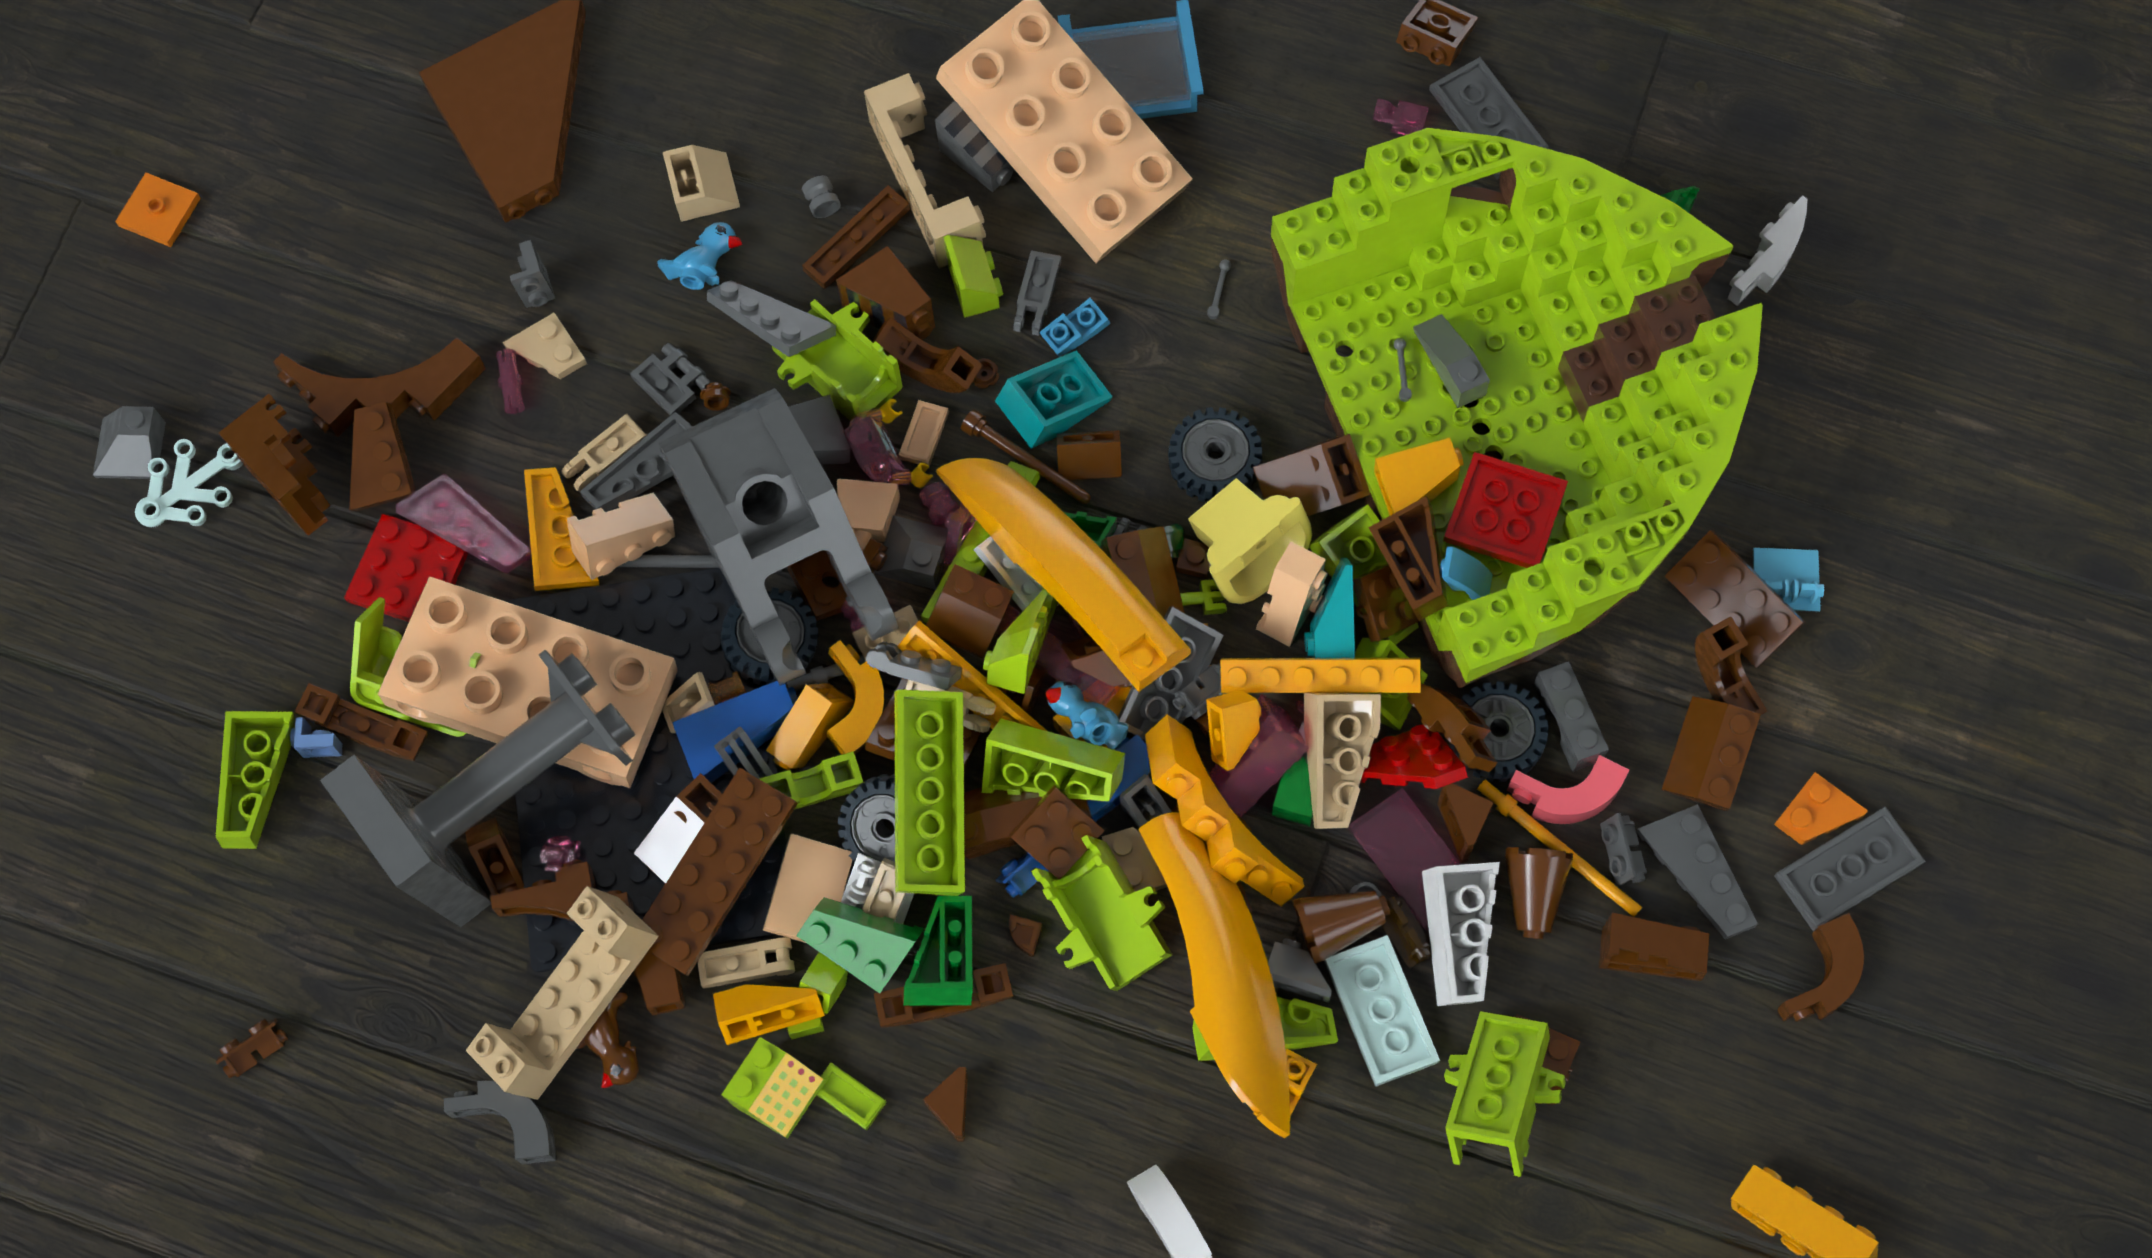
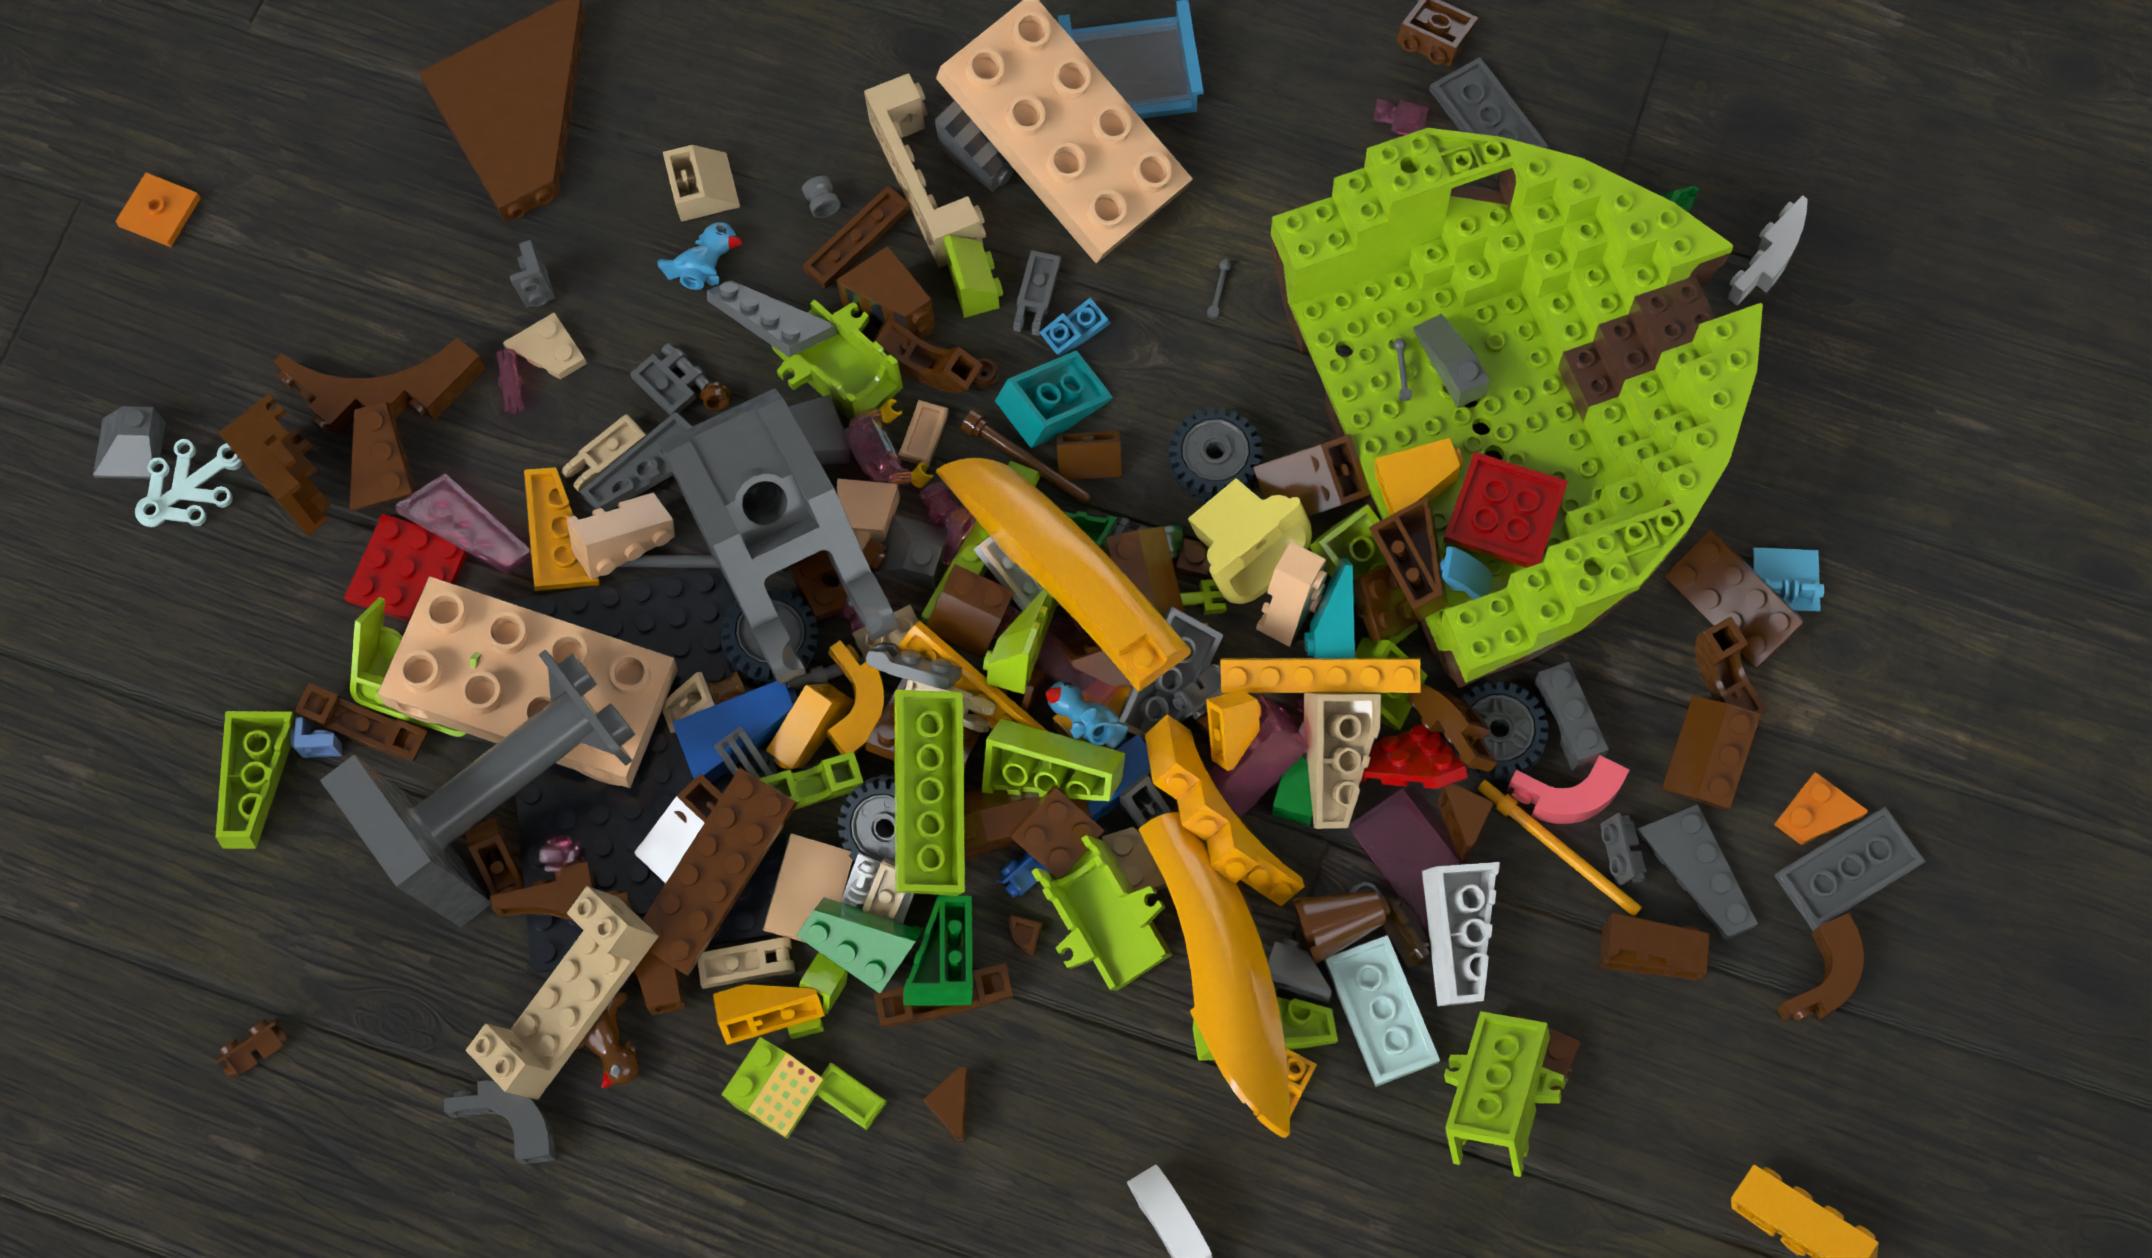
(1536, 887): reddish brown cone -> none

